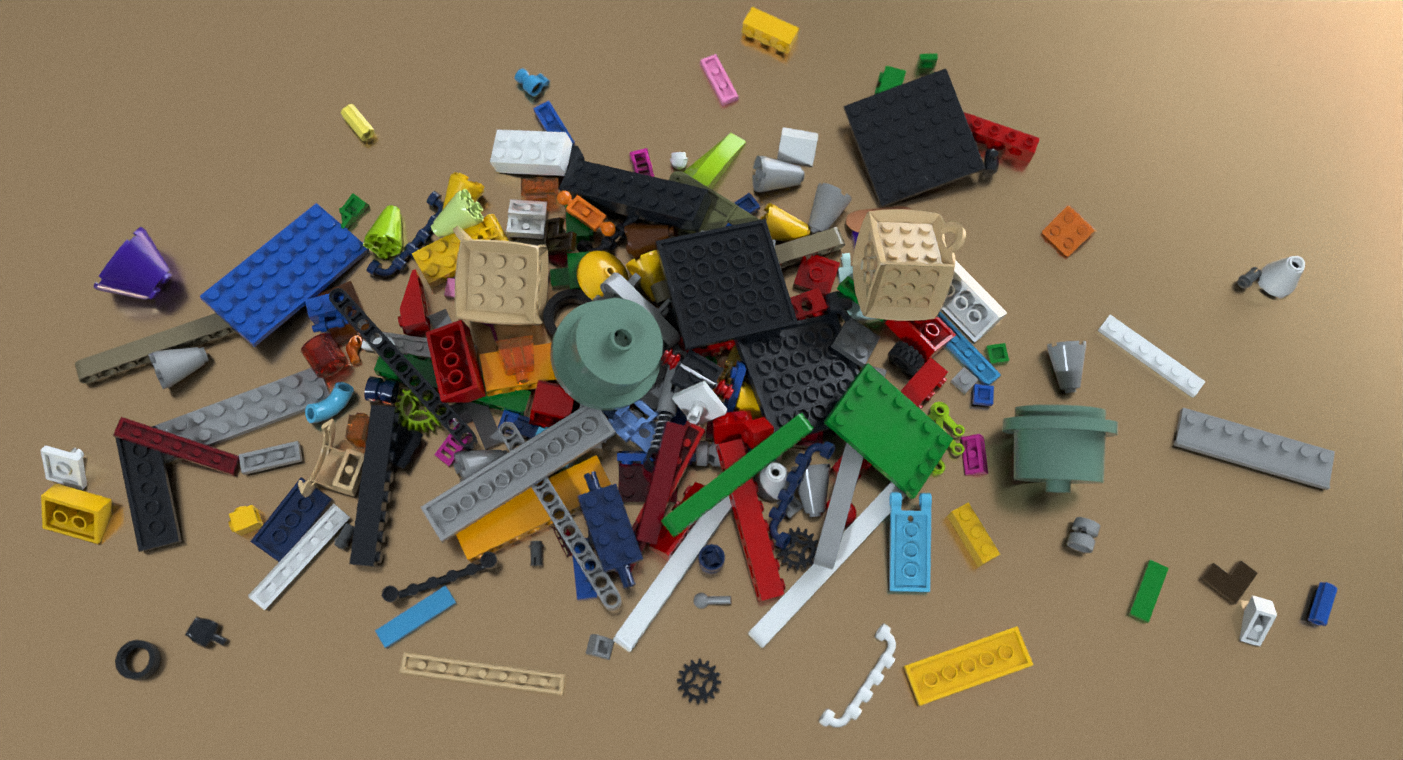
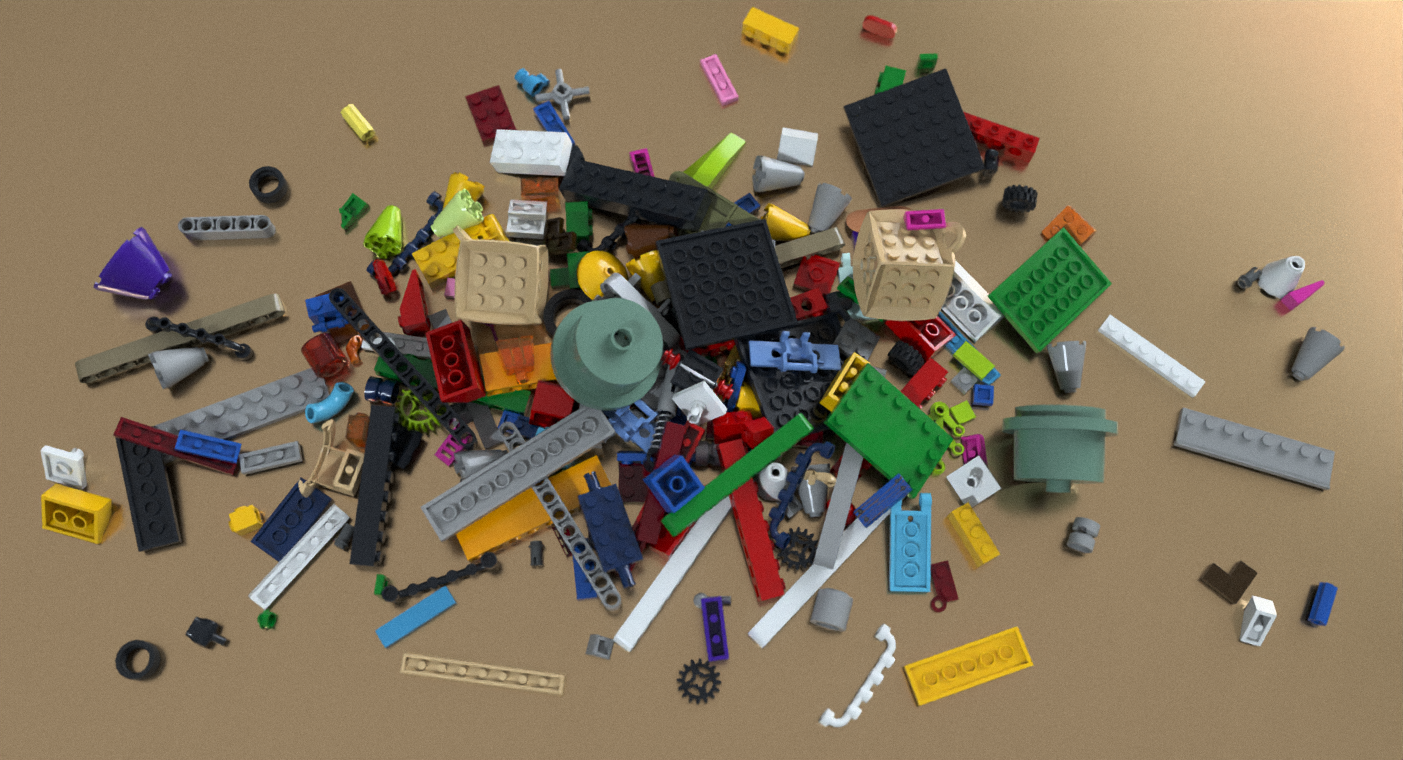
(156, 325): none -> black bar
(208, 446): none -> blue plate
(219, 223): none -> light grey beam
(260, 174): none -> black tyre
(266, 619): none -> green plate
(284, 274): blue plate -> none
(381, 583): none -> green tile
(383, 277): none -> red hinge
(490, 113): none -> dark red plate
(559, 259): dark red tile -> none
(562, 94): none -> light grey bar
(586, 213): orange plate -> none
(674, 483): none -> blue brick
(678, 160): white plate -> none
(711, 559): dark blue wheel -> none
(714, 628): none -> dark purple brick
(814, 355): none -> medium blue piece
(824, 477): none -> tan arm
(832, 609): none -> light grey piece
(843, 380): none -> yellow brick
(879, 26): none -> red tile
(882, 500): none -> blue tile
(924, 219): none -> dark pink slope
(943, 585): none -> dark red hinge
(962, 413): none -> lime tile
(973, 360): none -> lime tile
(974, 482): none -> white tile
(997, 354): green tile -> none
(1019, 198): none -> black tyre
(1049, 290): none -> green plate
(1148, 591): green tile -> none
(1297, 296): none -> dark pink slope
(1315, 353): none -> light grey cone

